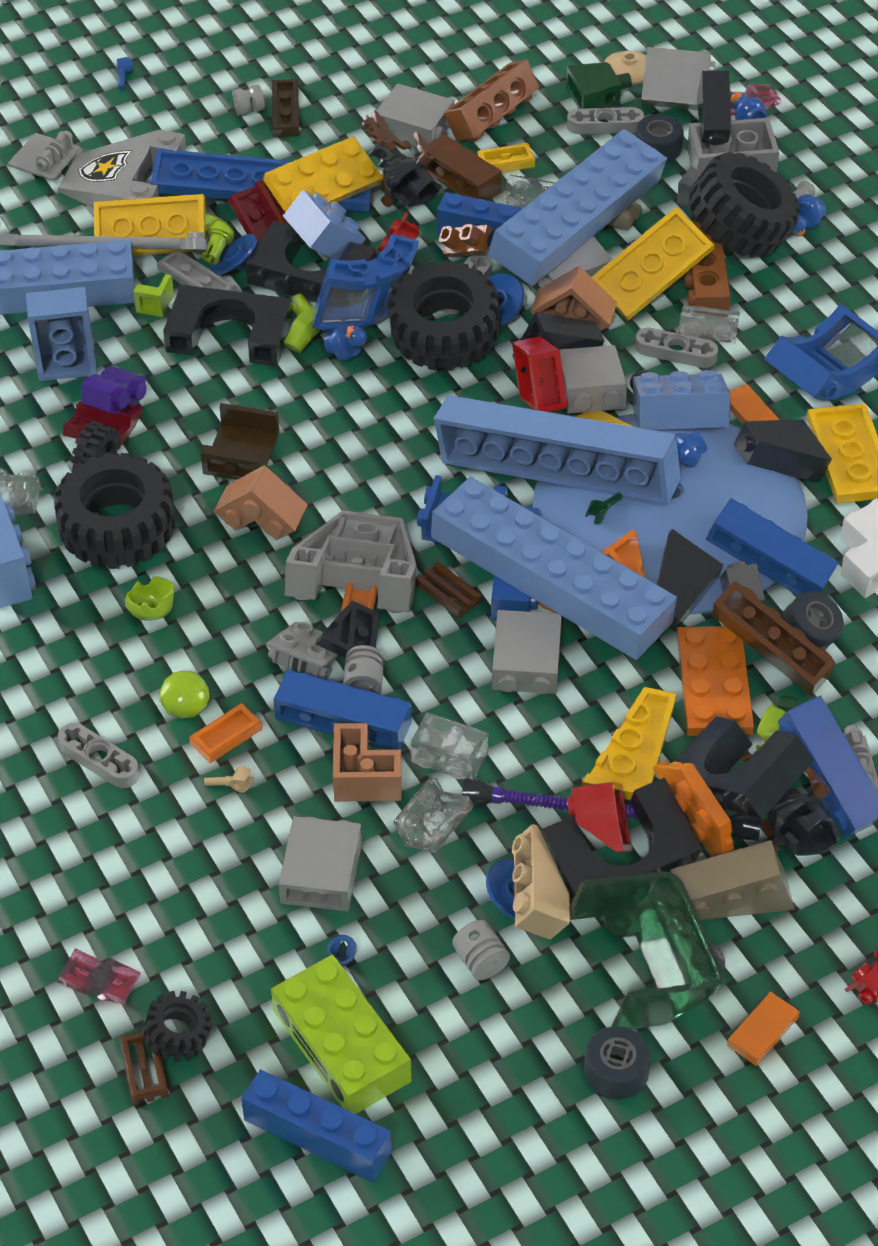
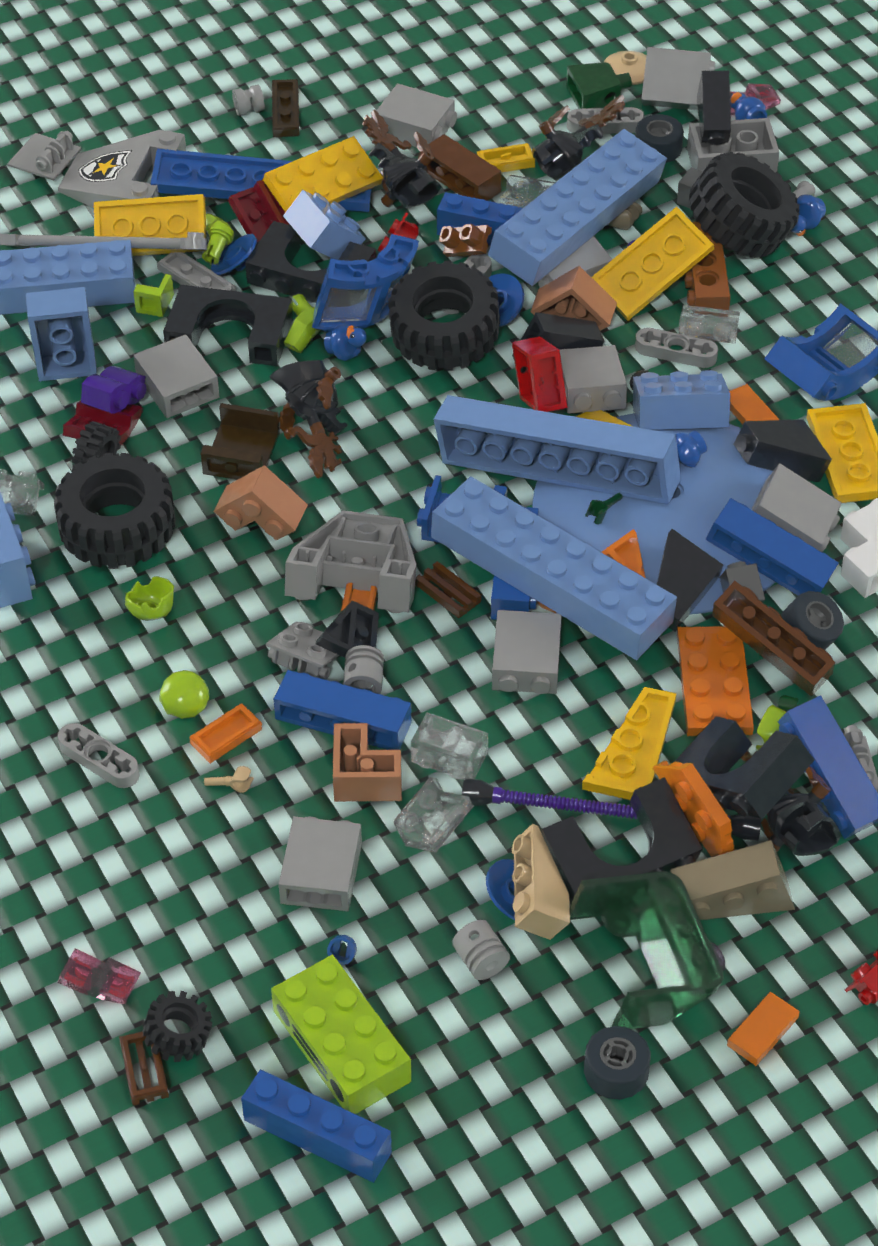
(124, 66): blue hand -> none
(177, 376): none -> light grey brick
(313, 398): none -> helmet
(491, 101): dark orange brick -> none
(564, 150): none -> black helmet
(602, 813): red slope -> none
(798, 507): none -> light grey brick

